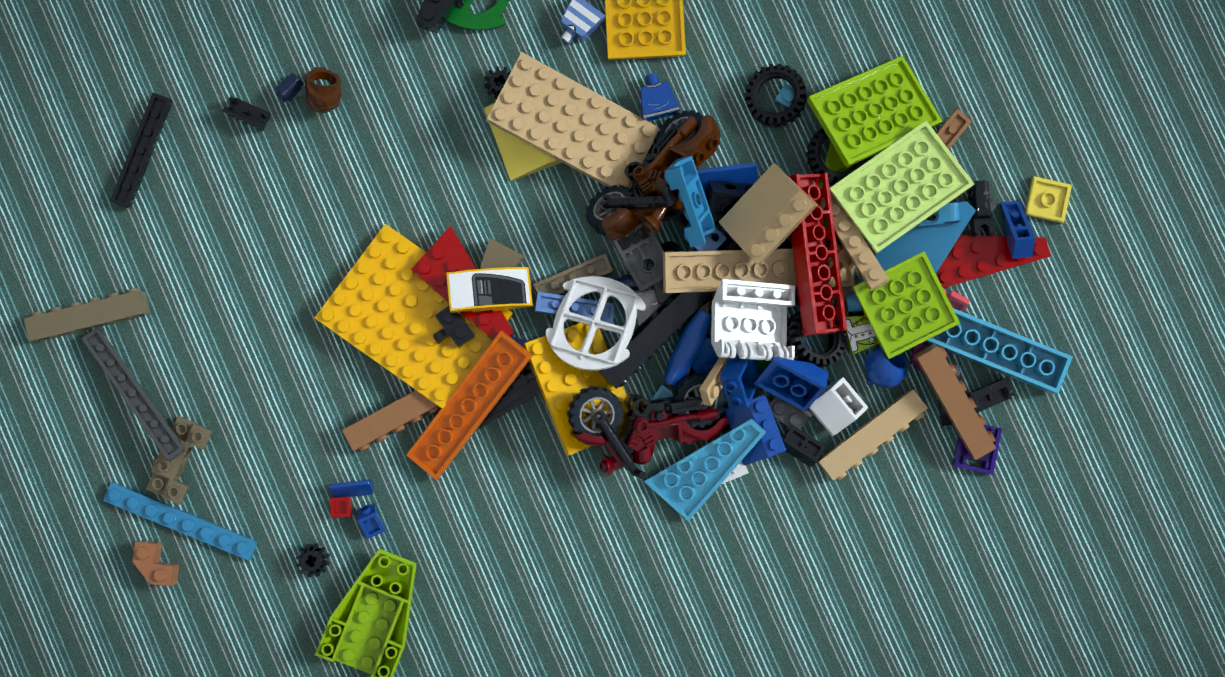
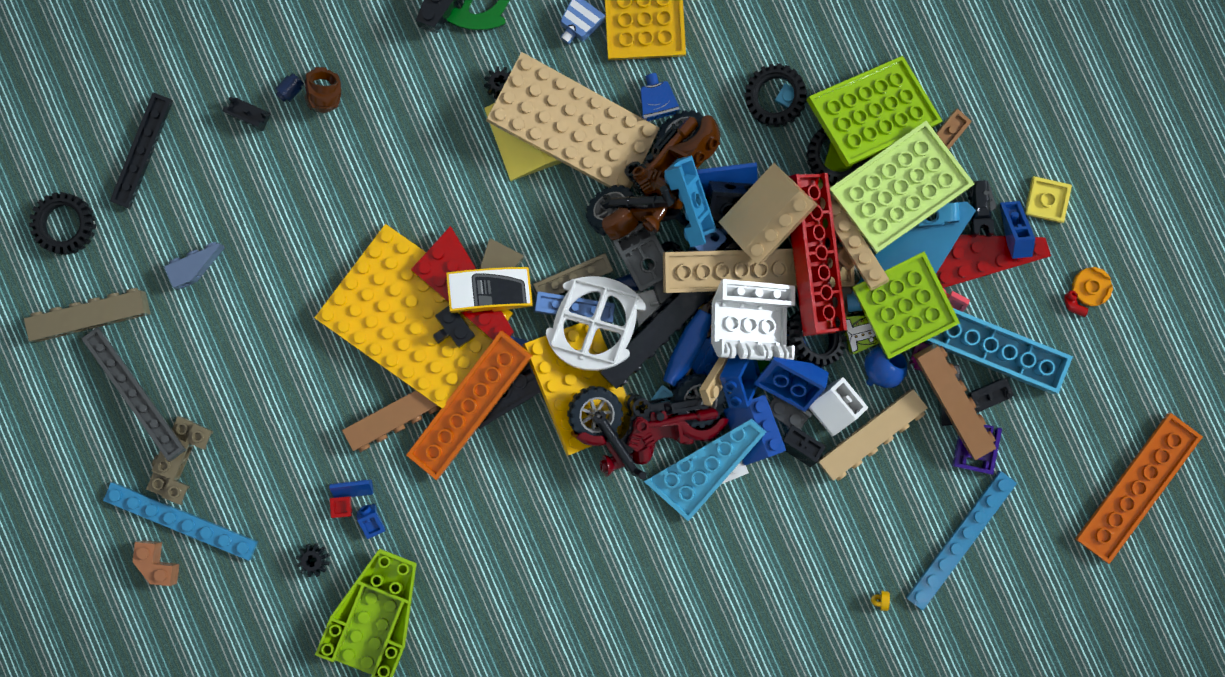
(40, 221): none -> black tyre
(191, 268): none -> sand blue slope
(884, 600): none -> yellow tile
(961, 540): none -> dark azure plate
(1072, 305): none -> red arm
(1092, 286): none -> light orange tile
(1138, 488): none -> orange plate

